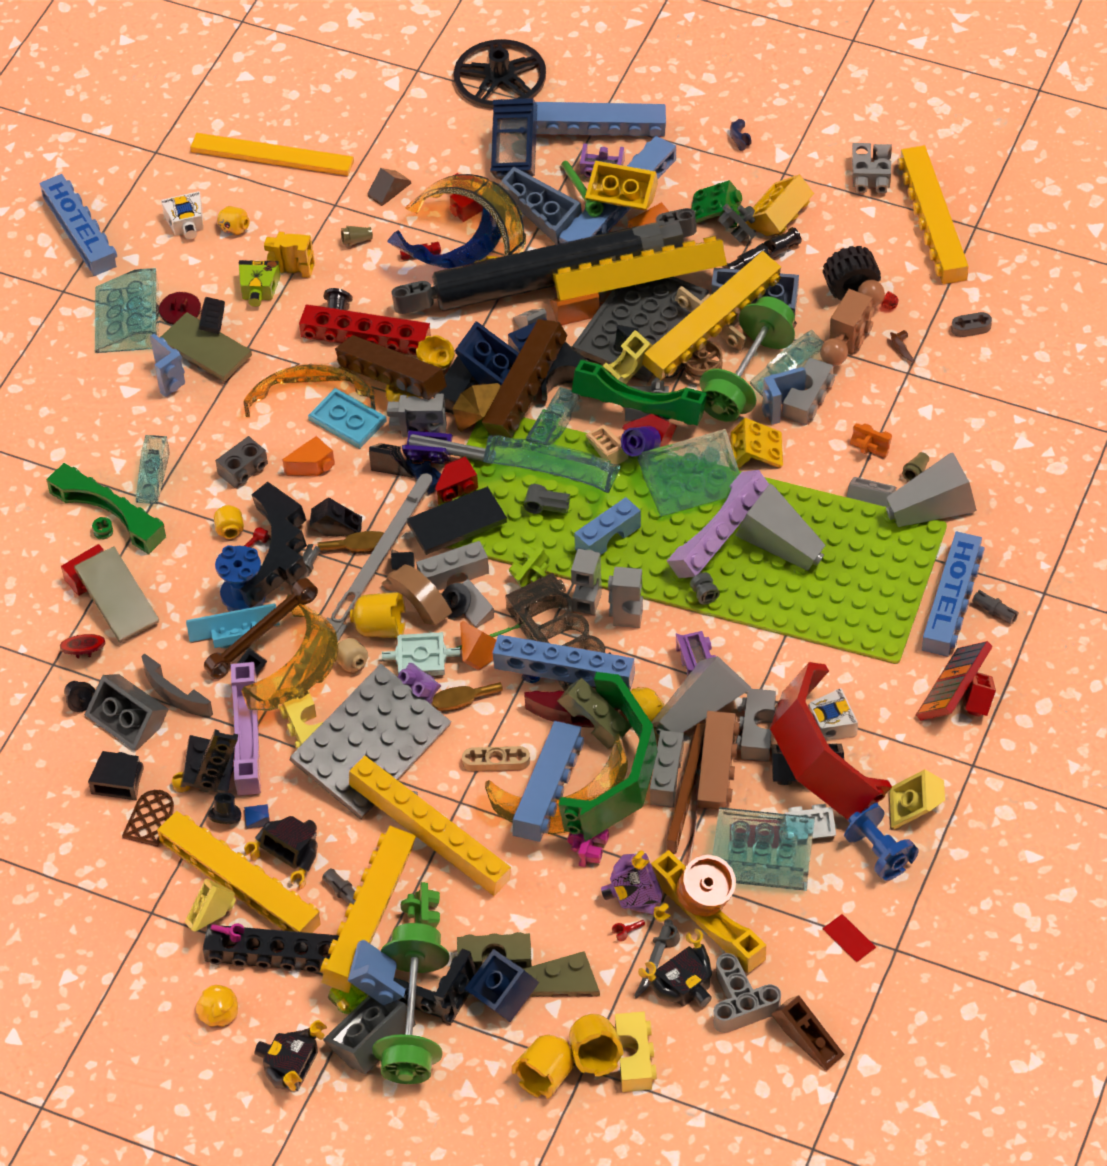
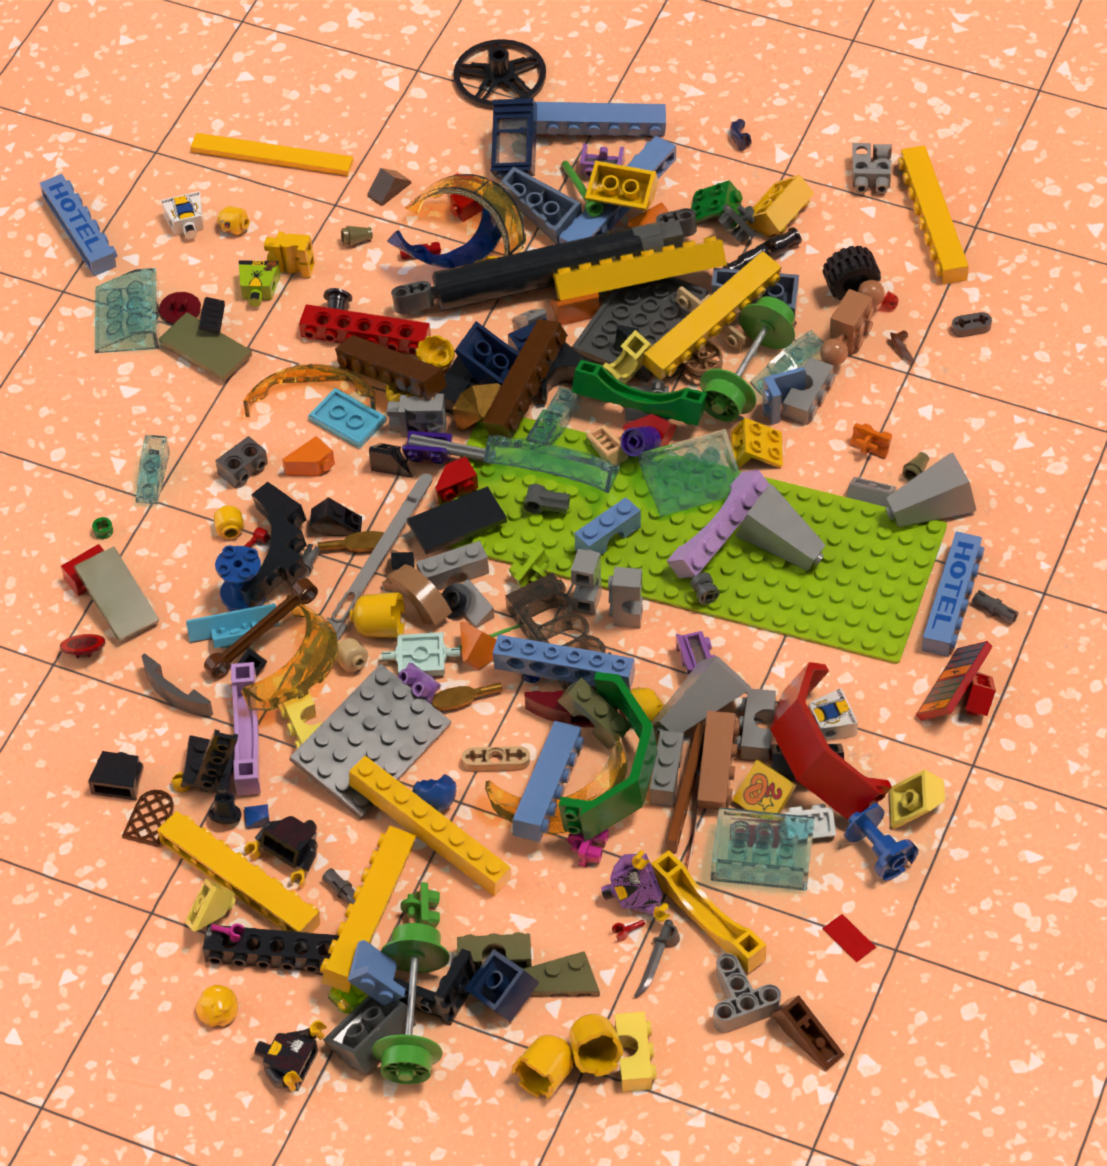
(73, 487): green arch -> none
(78, 695): black piece -> none
(125, 711): dark grey slope -> none
(168, 366): medium blue bracket -> none
(424, 468): dark blue slope -> none
(437, 793): none -> blue hair
(684, 976): black torso -> none
(706, 885): wheel -> none
(764, 789): none -> yellow tile

